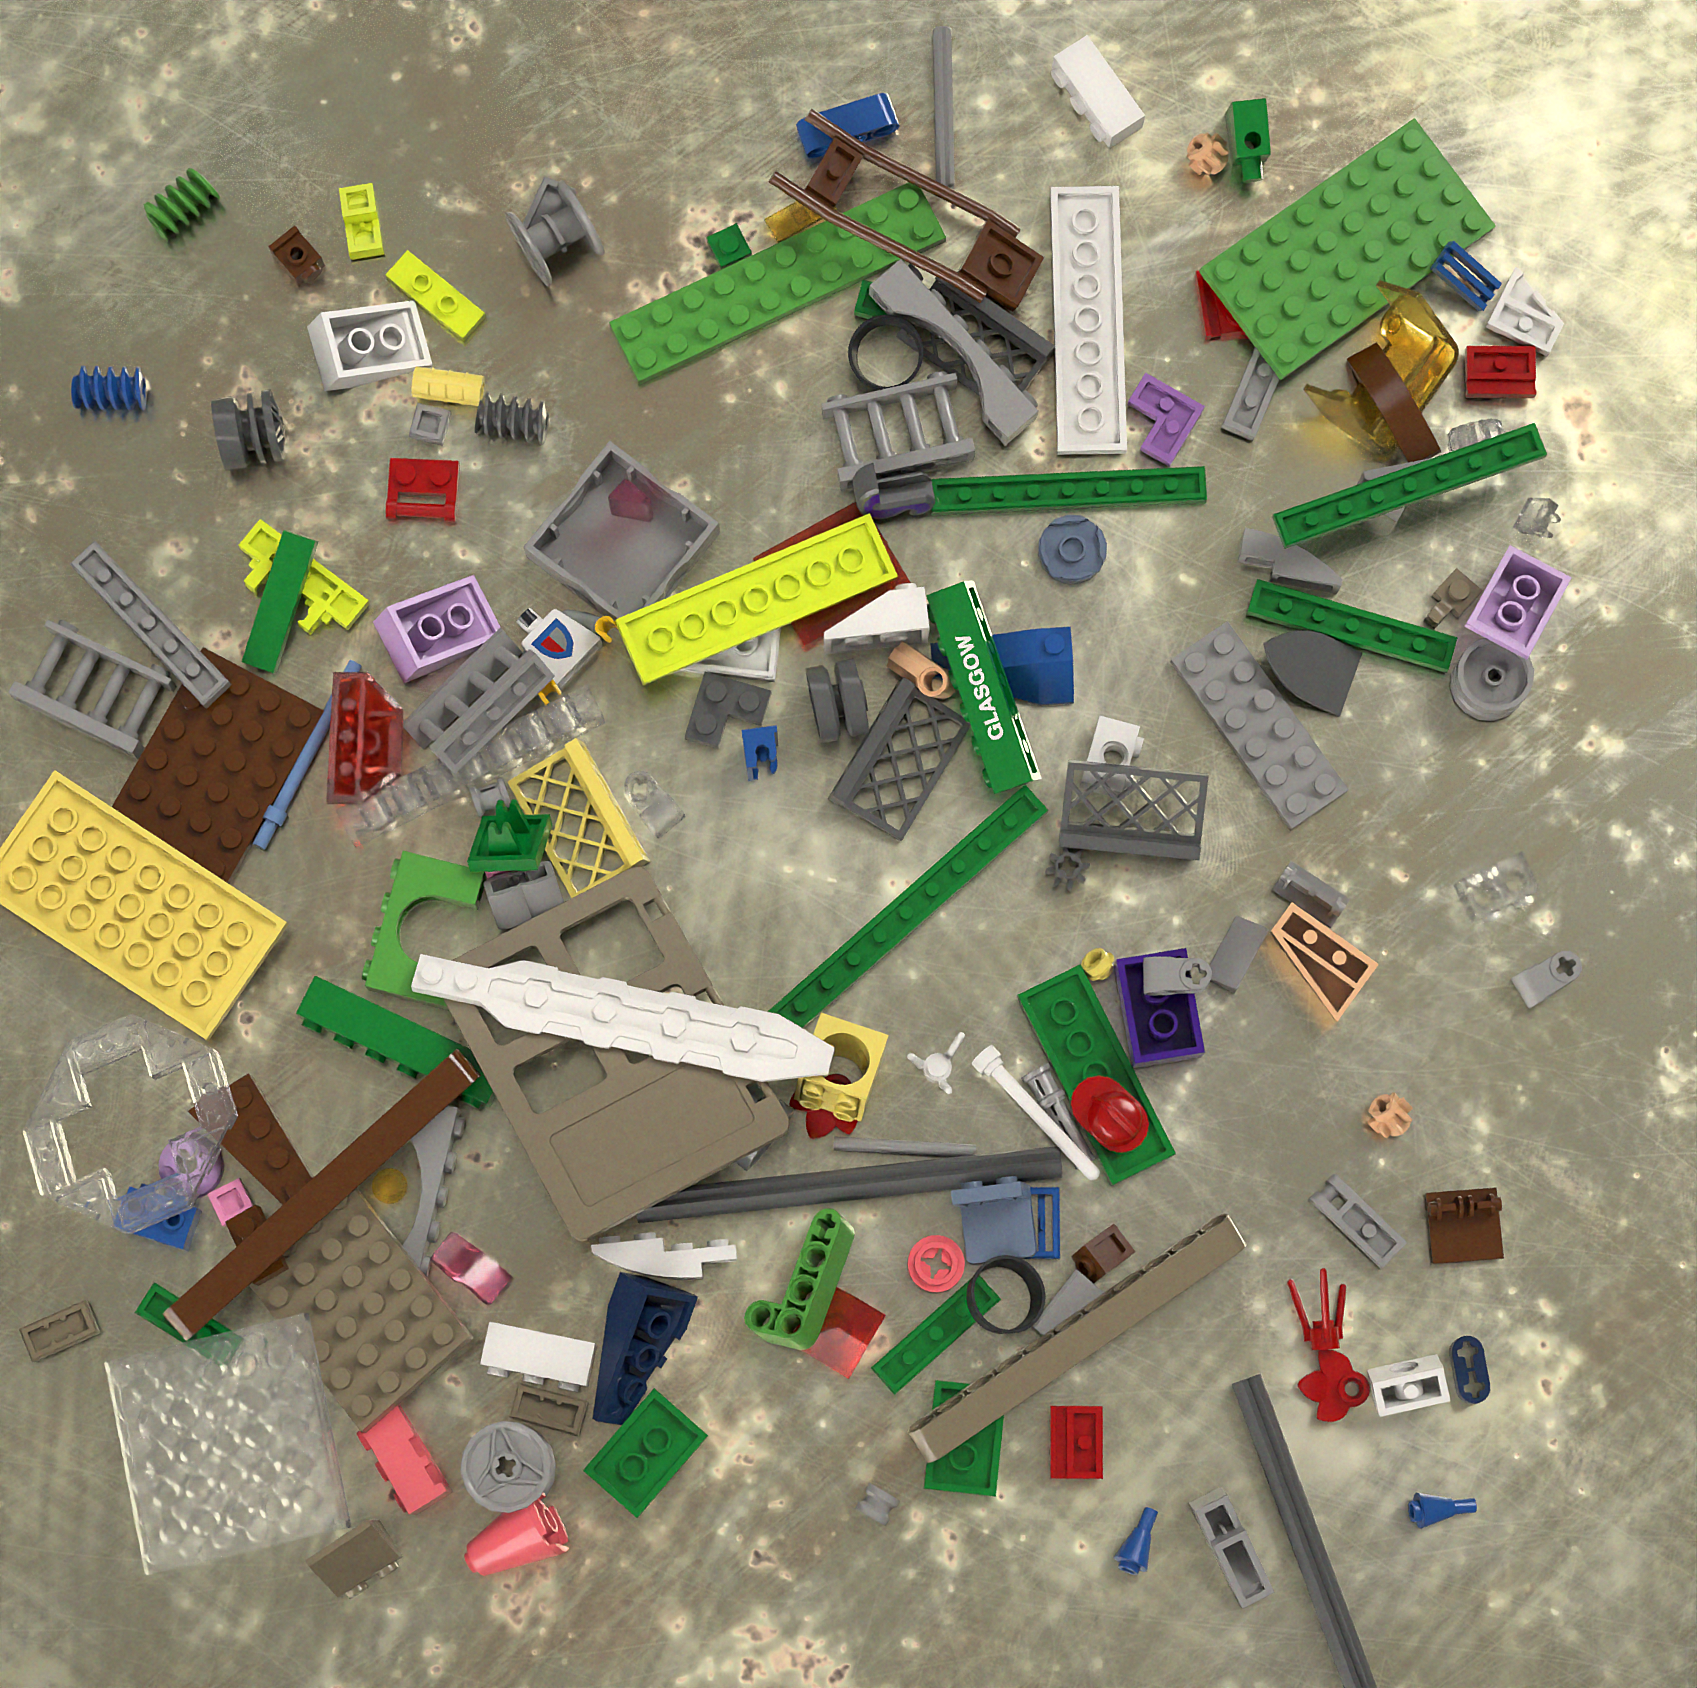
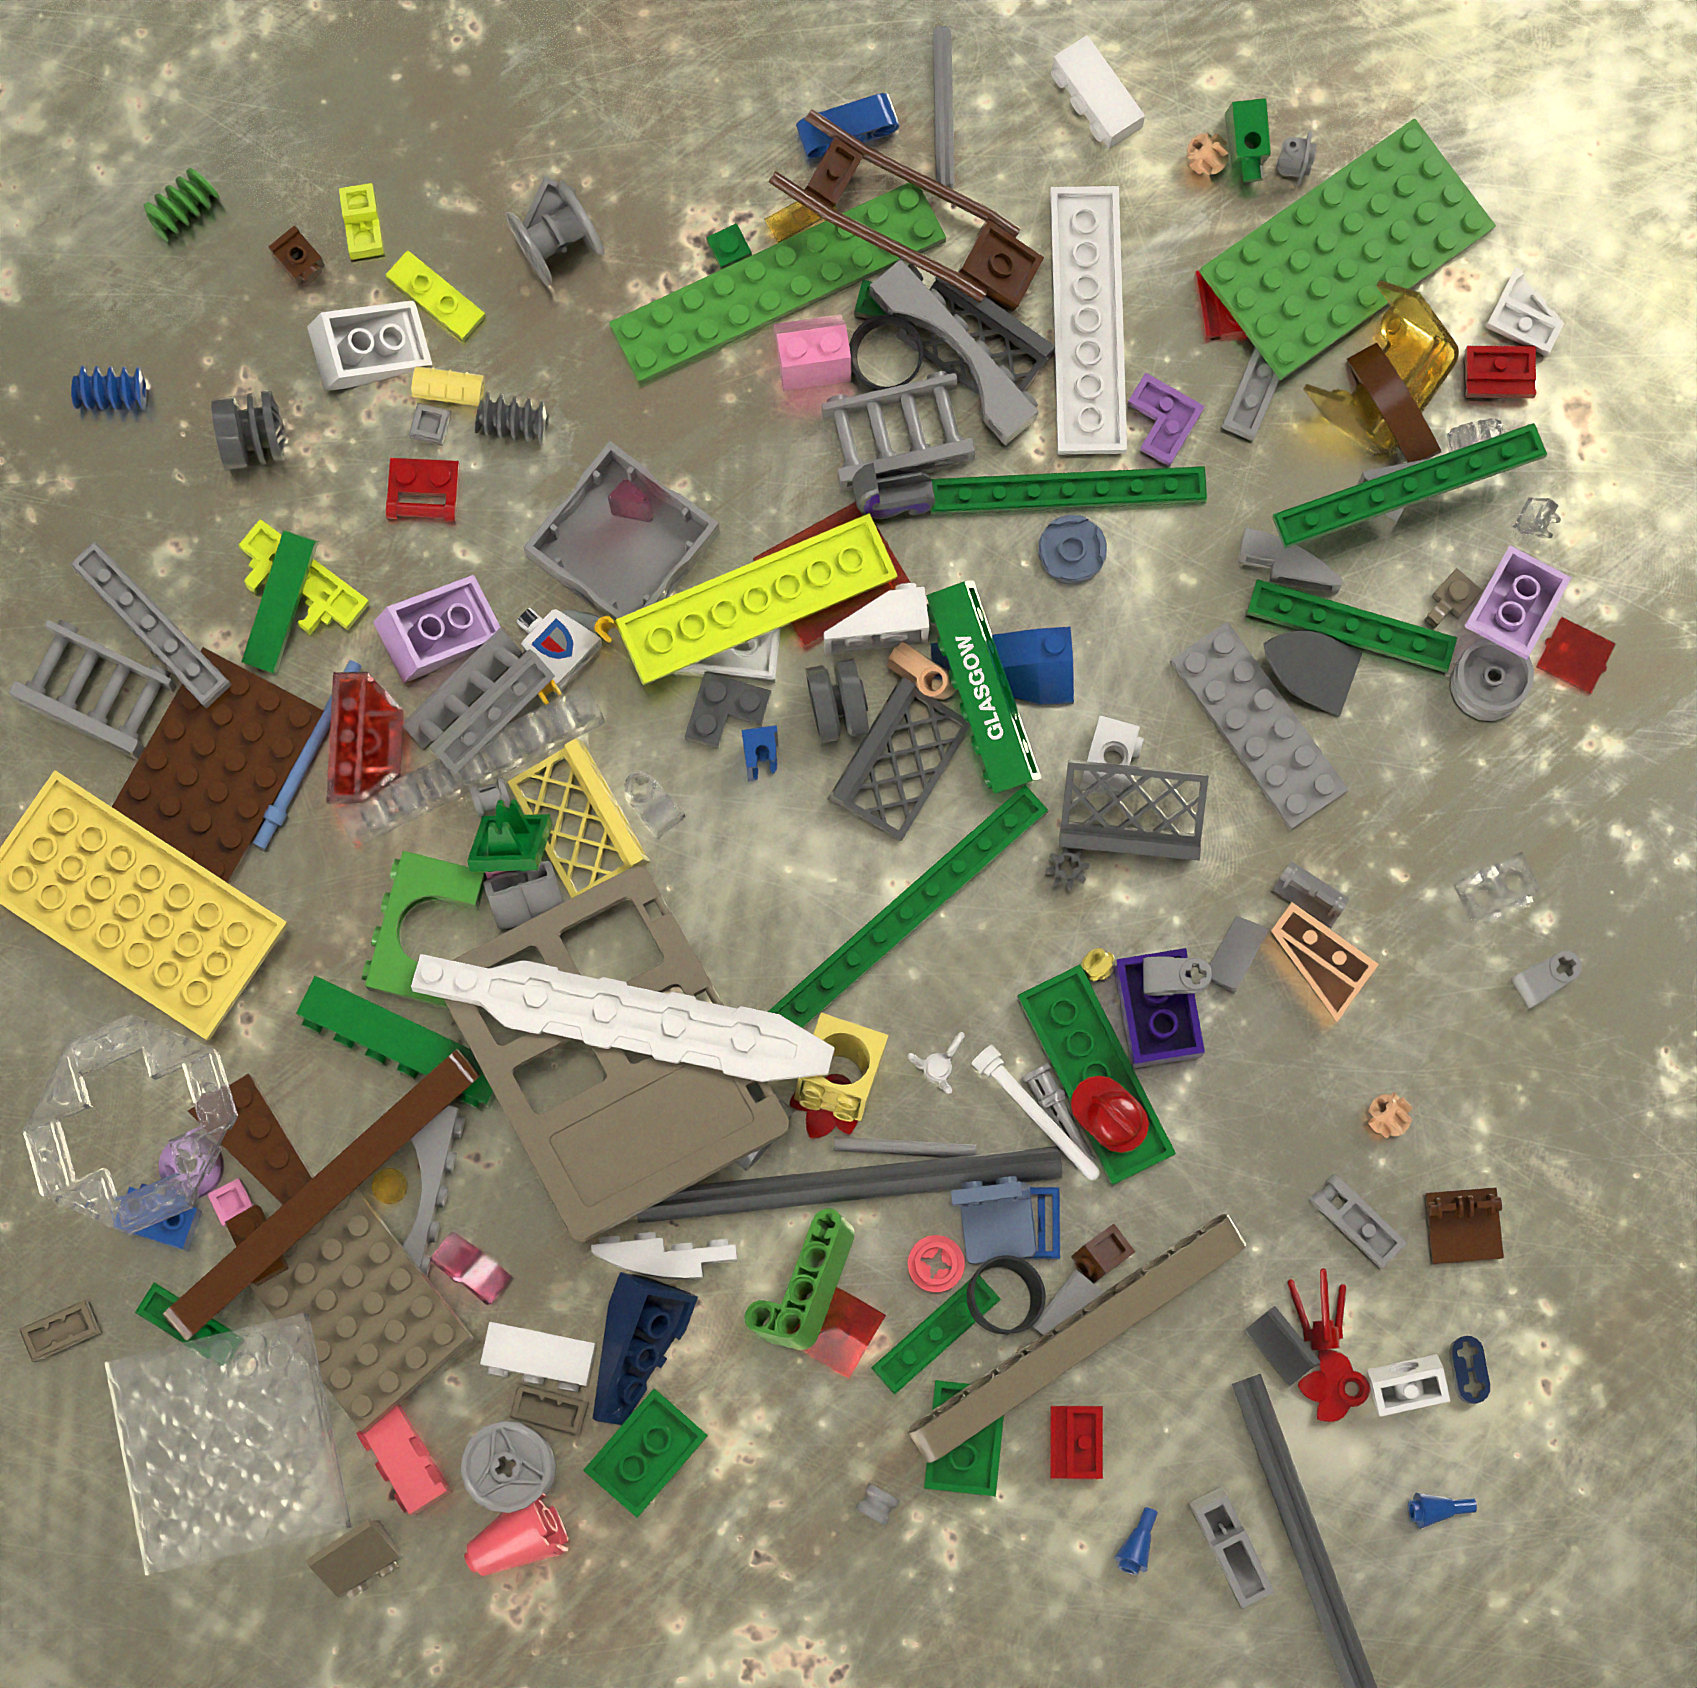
(813, 352): none -> bright pink slope
(1282, 1346): none -> dark grey panel
(1297, 157): none -> light grey hinge
(1475, 267): blue tile -> none
(1575, 655): none -> clear red piece

